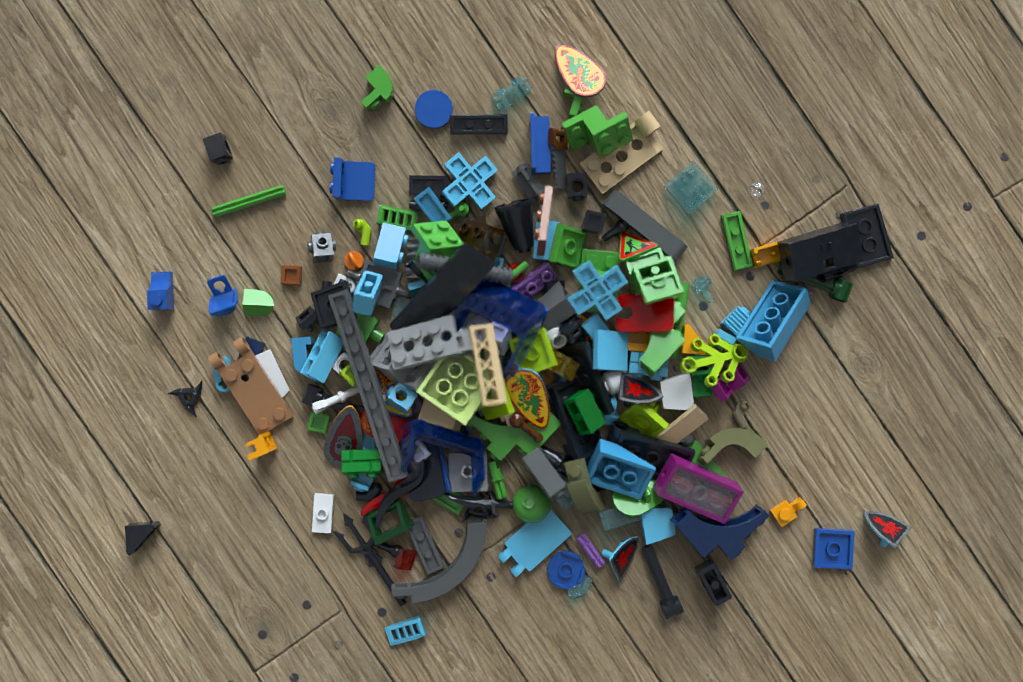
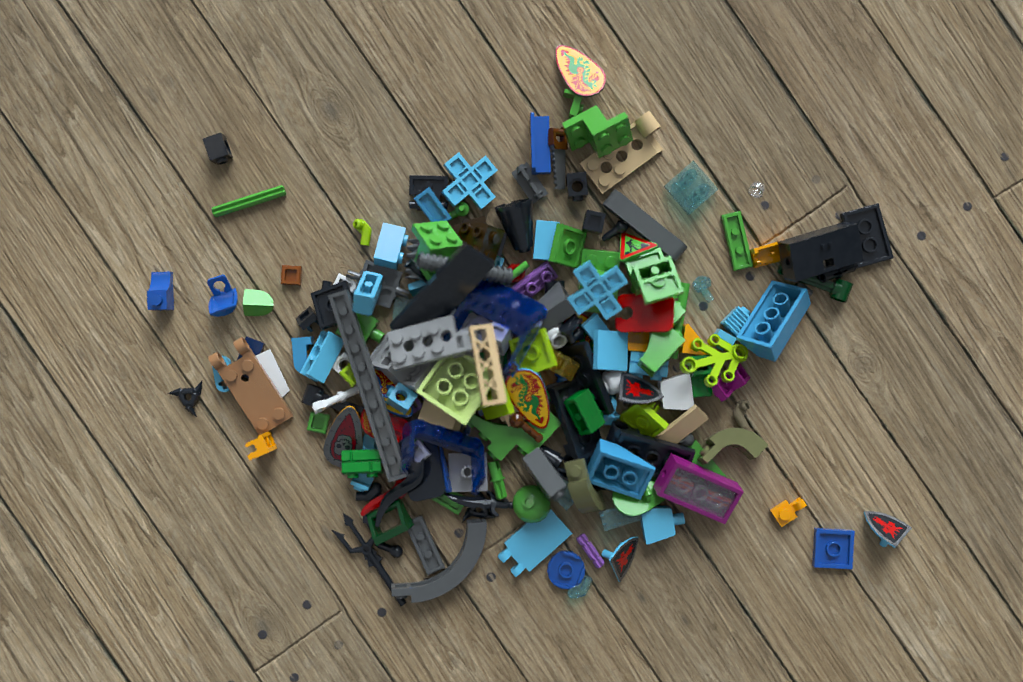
(137, 534): black slope -> none
(321, 247): brick -> none
(323, 513): white plate -> none
(352, 180): blue bracket -> none
(354, 260): orange tile -> none
(382, 88): bright green brick -> none
(382, 208): bright green slope -> none
(405, 559): clear red tile -> none
(414, 635): medium azure slope -> none
(433, 109): blue tile -> none
(478, 124): black tile -> none
(517, 87): clear light blue hinge -> none
(543, 217): wing -> none
(670, 603): black axle -> none
(707, 534): dark blue arch -> none
(713, 582): black brick -> none

